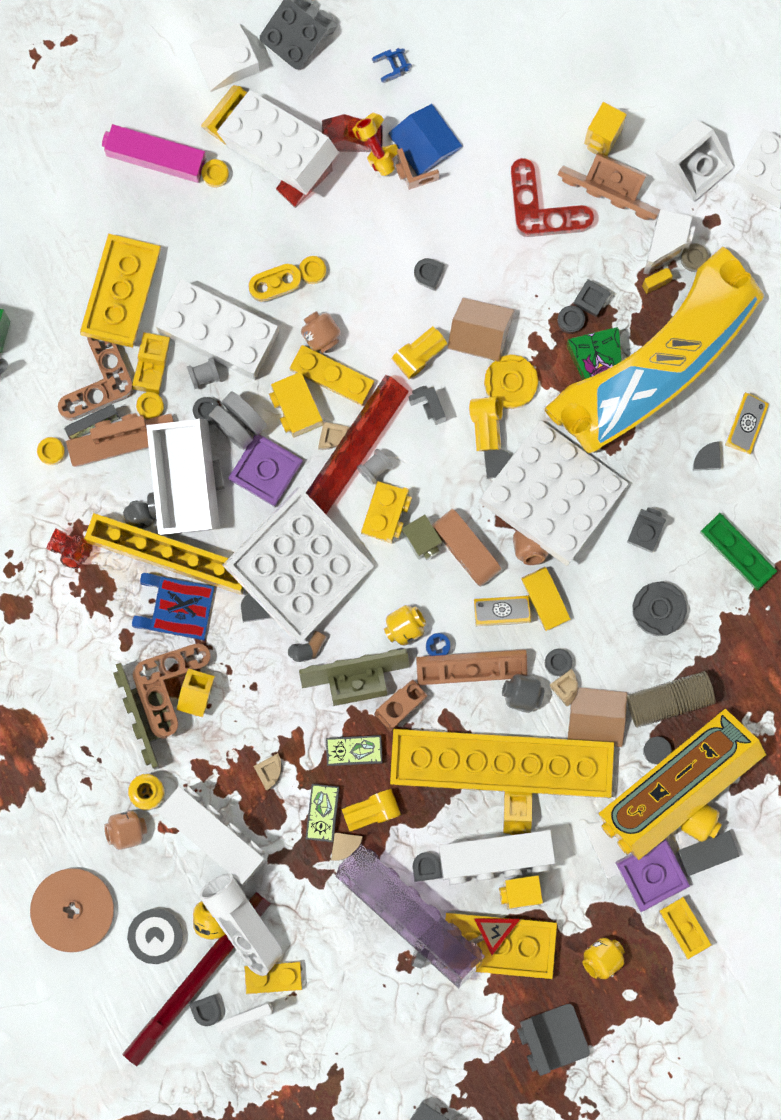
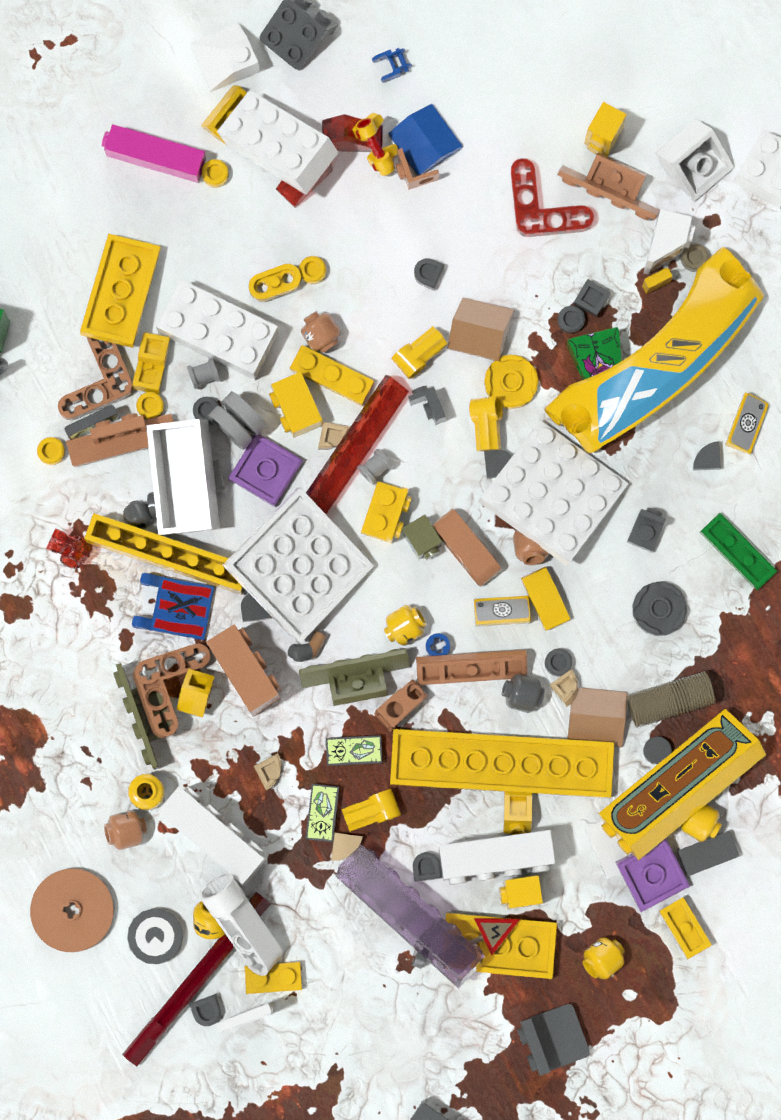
(245, 669): none -> nougat brick

